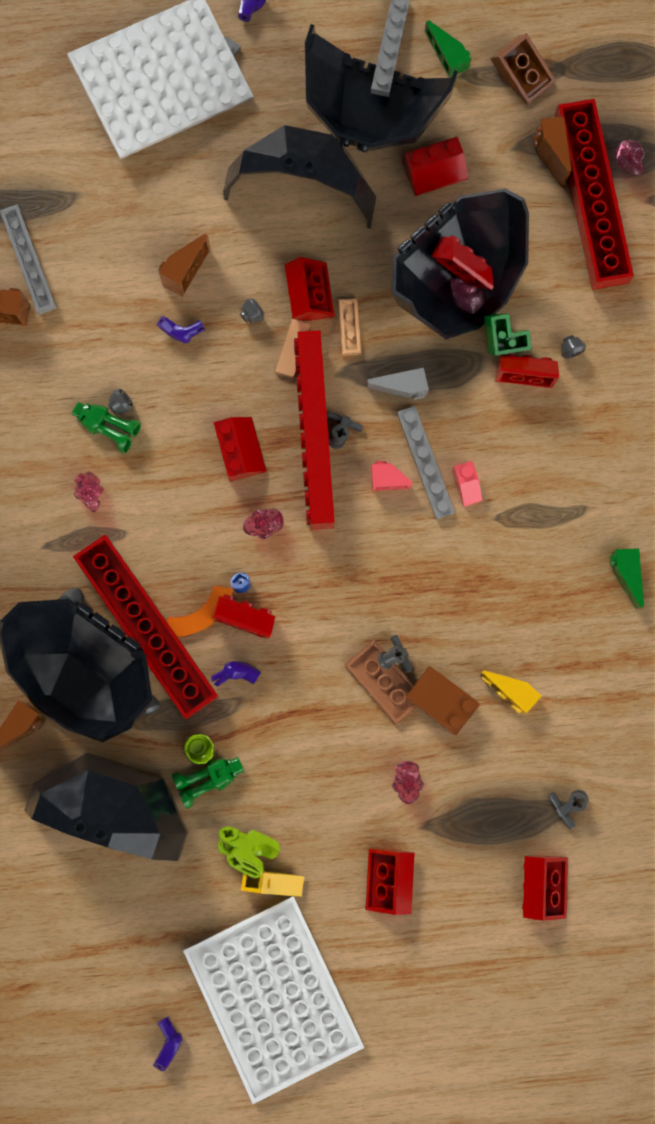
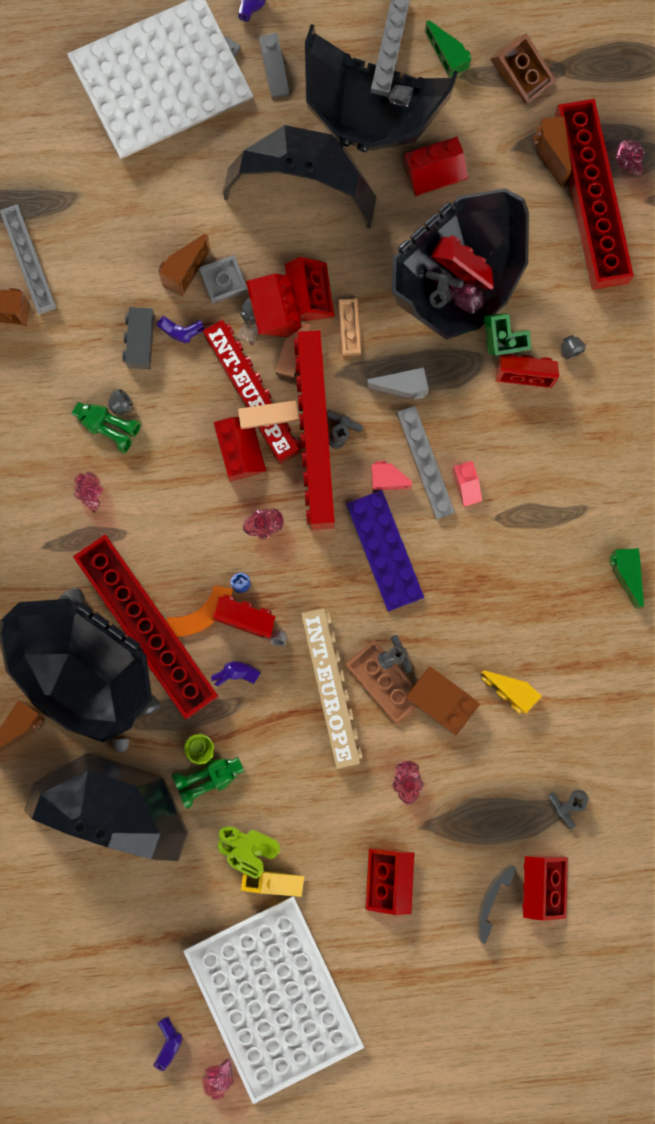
(120, 745): none -> light grey hinge
(139, 338): none -> dark grey brick
(218, 1079): none -> clear pink head
(223, 279): none -> light grey plate
(248, 333): none -> clear slope
(249, 388): none -> red brick
(268, 414): none -> light nougat tile
(274, 65): none -> light grey slope
(274, 305): none -> red slope
(278, 638): none -> light grey hinge
(330, 688): none -> tan brick
(385, 551): none -> dark purple plate
(400, 95): none -> clear slope
(443, 293): none -> dark grey piece
(484, 926): none -> dark grey slope

